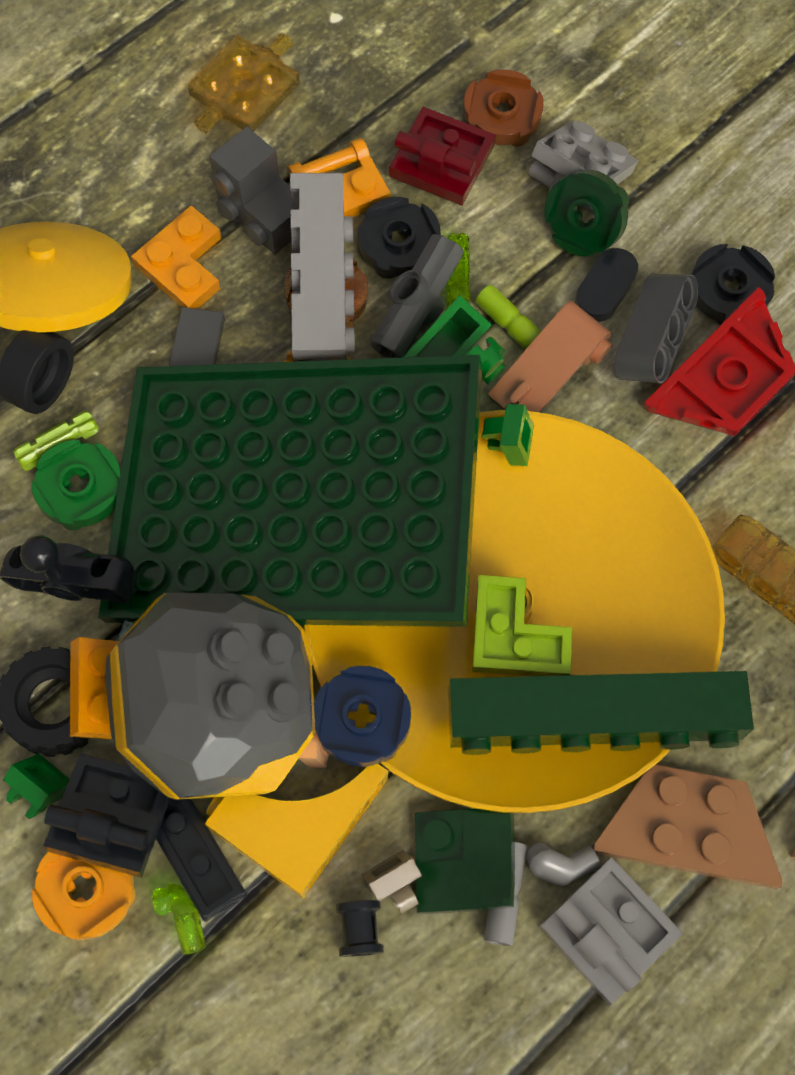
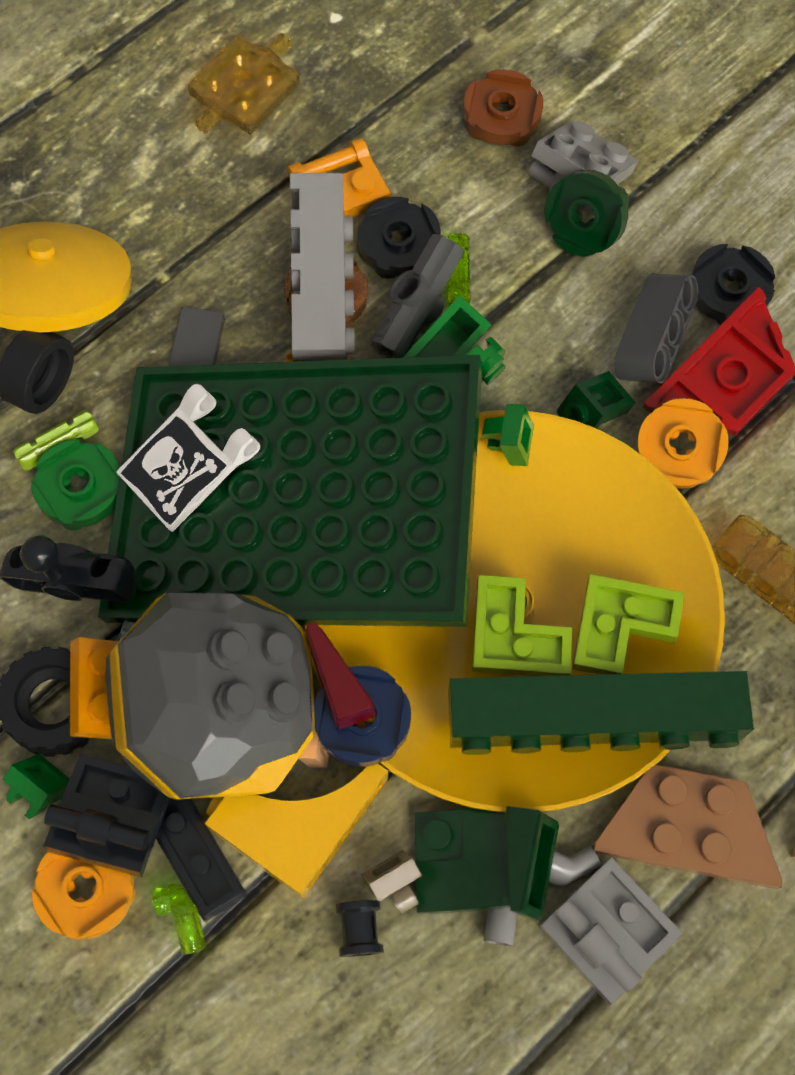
(172, 257): light orange plate -> none
(181, 463): none -> flag
(252, 190): dark grey brick -> none
(343, 692): none -> dark red slope
(441, 155): dark red plate -> none
(507, 316): lime piece -> none
(530, 855): none -> dark green slope
(552, 359): nougat door -> none
(596, 401): none -> dark green bracket
(607, 283): black tile -> none
(618, 609): none -> lime plate
(702, 428): none -> light orange plate

